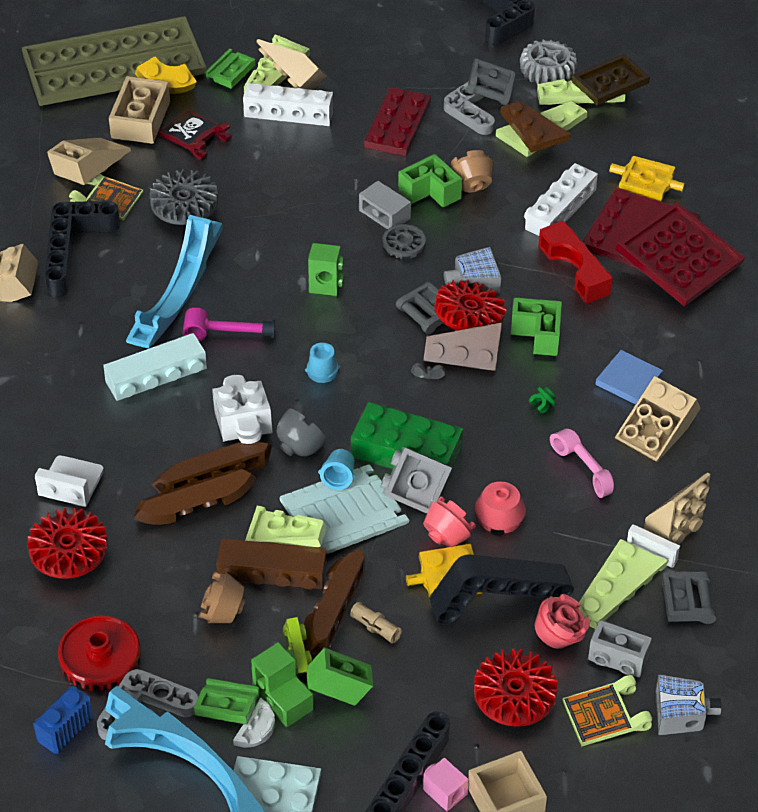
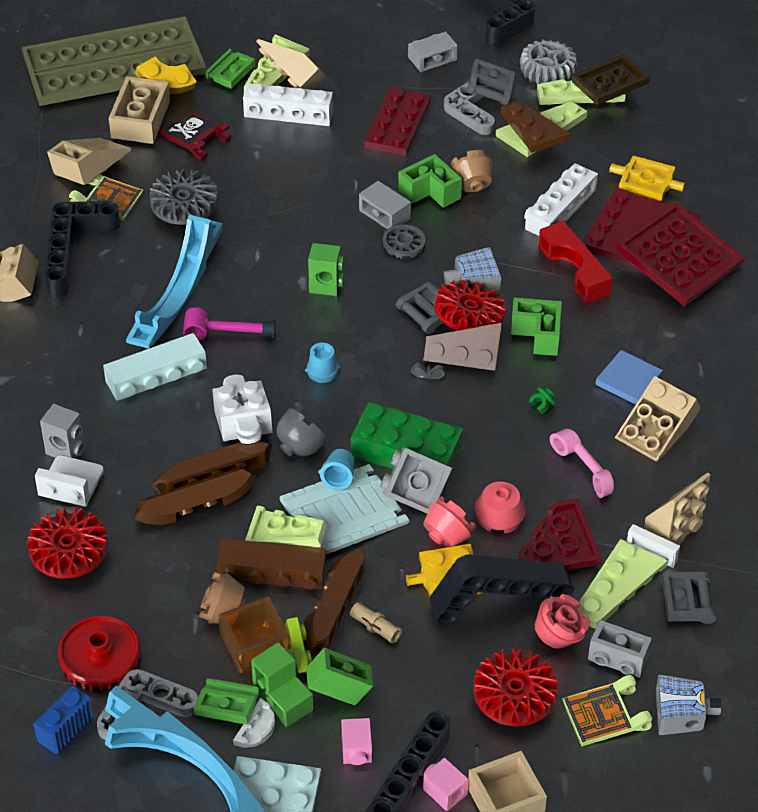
(62, 432): none -> light grey brick
(251, 631): none -> clear orange piece
(356, 741): none -> bright pink brick
(432, 51): none -> light grey brick
(563, 538): none -> dark red plate

